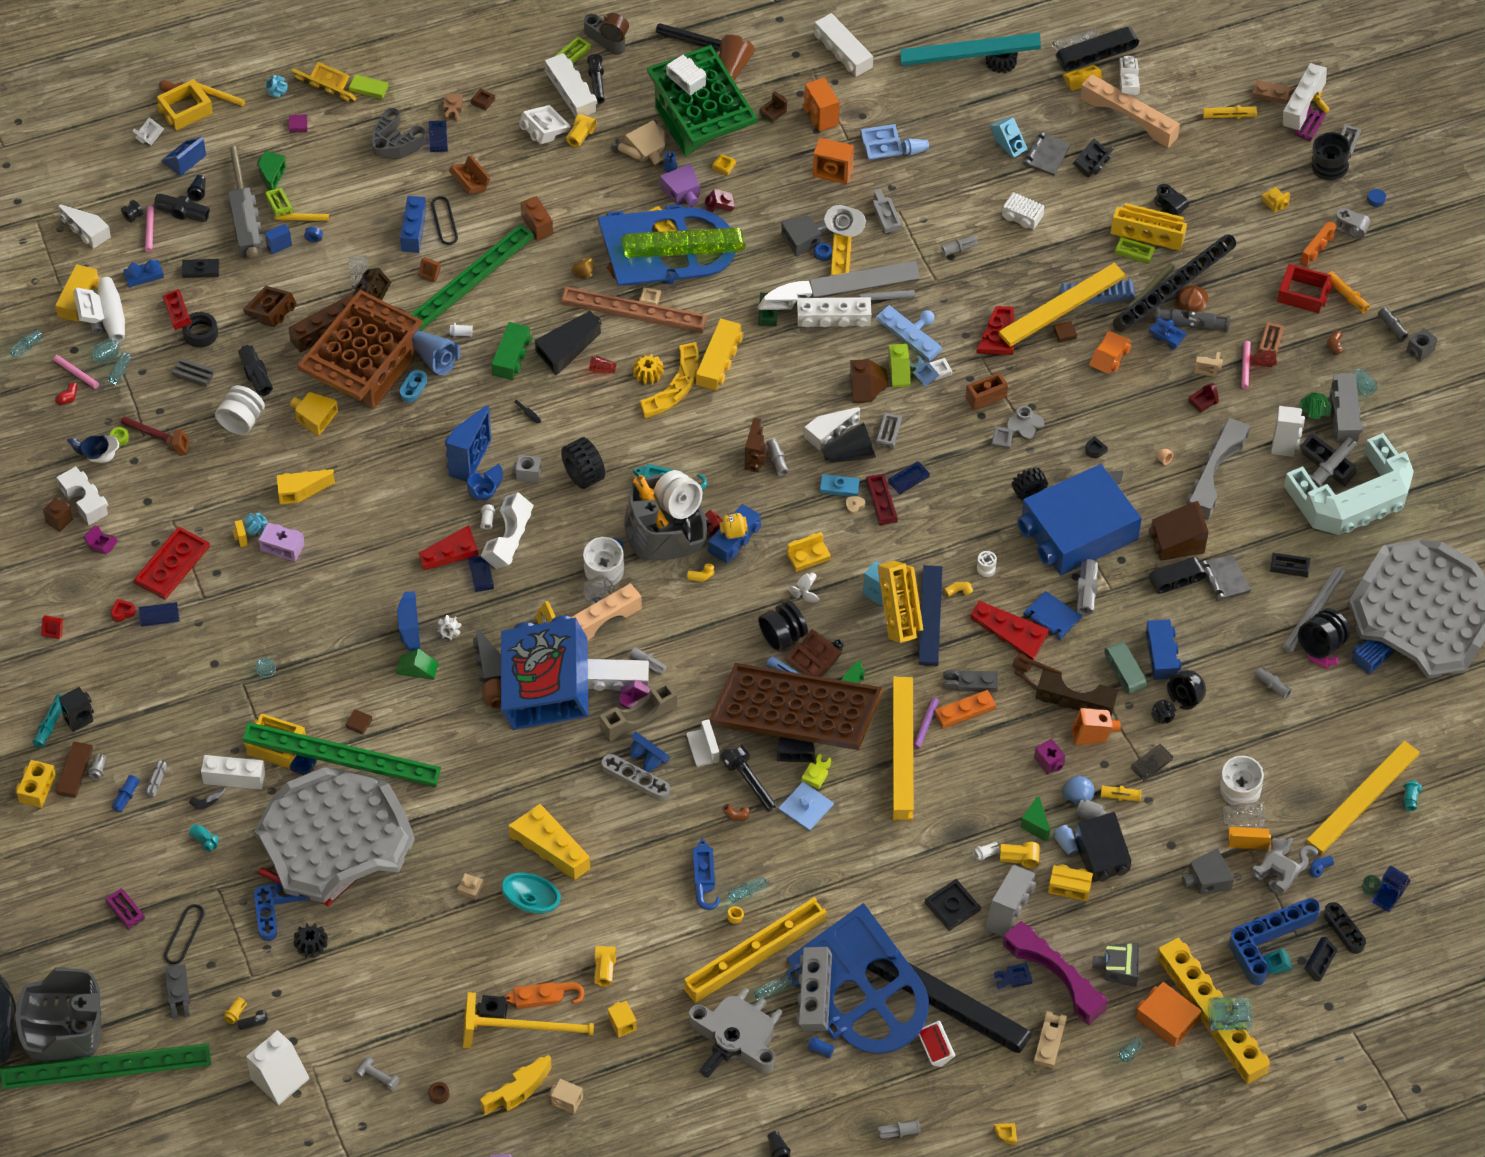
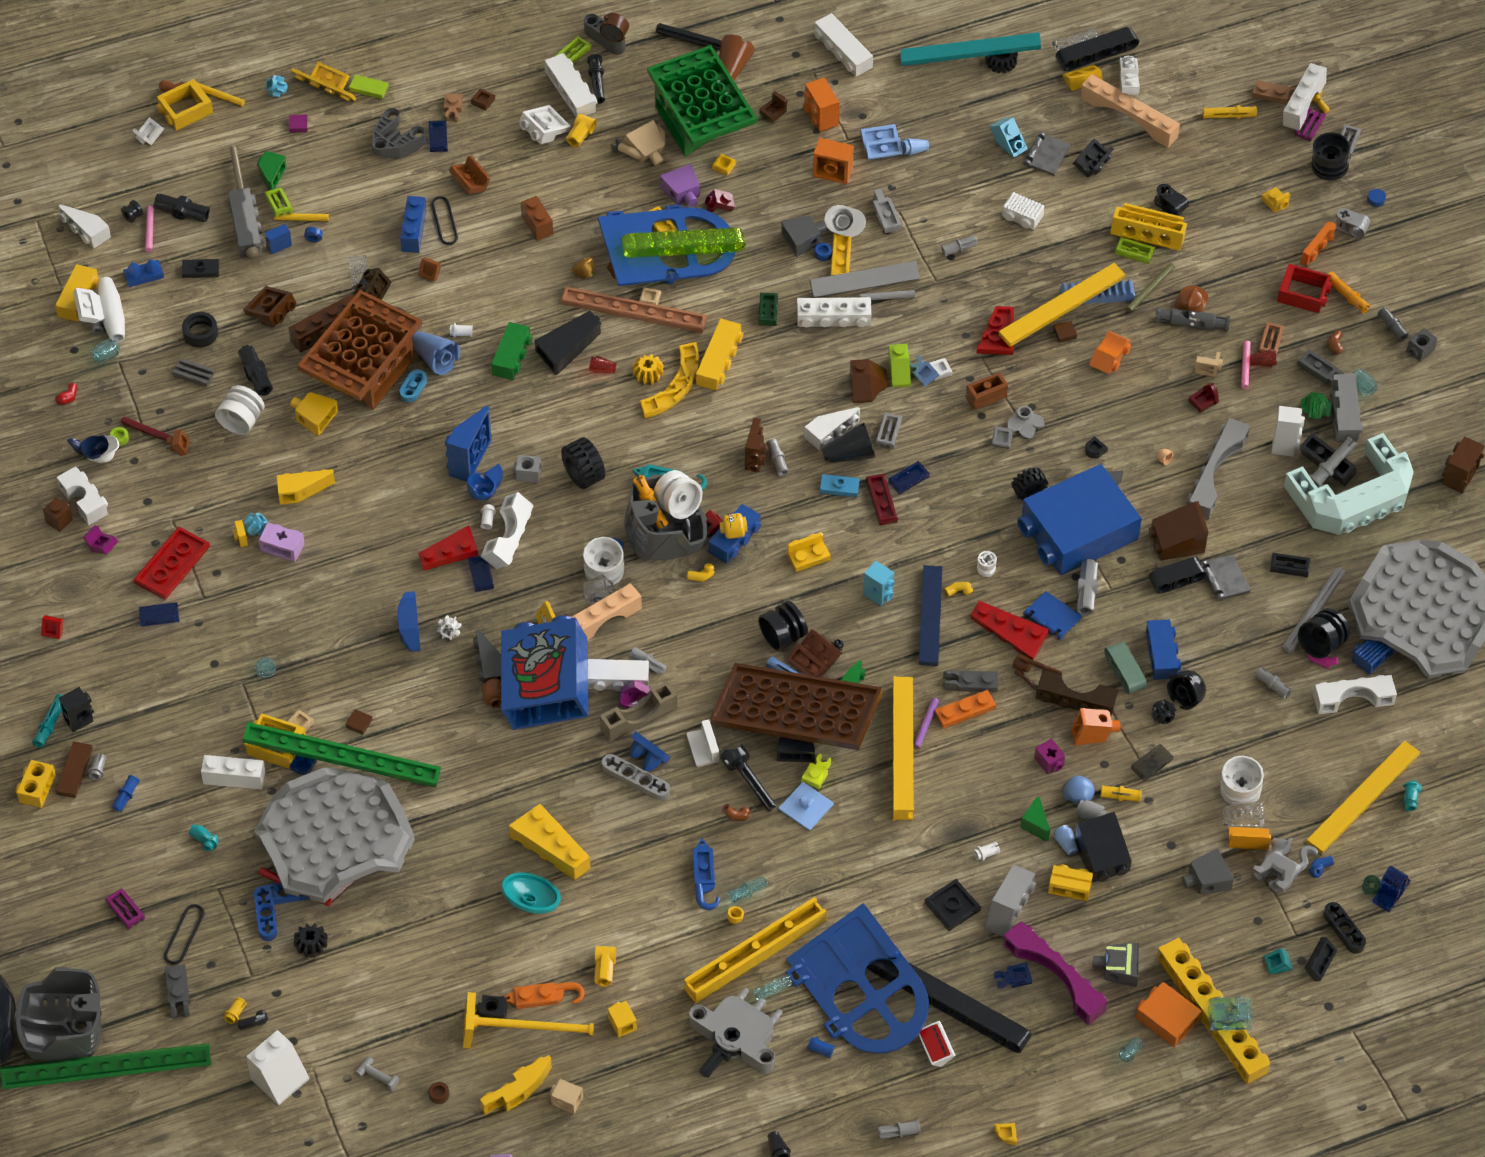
(26, 343): clear light blue axle -> none
(75, 371): bright pink bar -> none
(119, 367): clear light blue axle -> none
(122, 610): red tile -> none
(156, 778): light grey axle -> none
(176, 309): red tile -> none
(186, 155): blue slope -> none
(197, 189): black cone -> none
(208, 801): black bar -> none
(302, 719): none -> tan tile
(417, 665): green slope -> none
(470, 886): tan tile -> none
(473, 275): green plate -> none
(527, 411): black piece -> none
(670, 161): blue pin -> none
(686, 74): white brick -> none
(785, 296): white slope -> none
(804, 585): white plant -> none
(817, 1019): light grey brick -> none
(854, 503): tan piece -> none
(893, 608): yellow brick -> none
(910, 332): light blue plate -> none
(1026, 854): yellow piece -> none
(1050, 1040): tan plate -> none
(1167, 332): blue hips -> none
(1168, 286): black beam -> none
(1267, 932): blue beam -> none
(1318, 367): none -> dark grey hinge
(1377, 690): none -> white arch
(1462, 464): none -> reddish brown brick

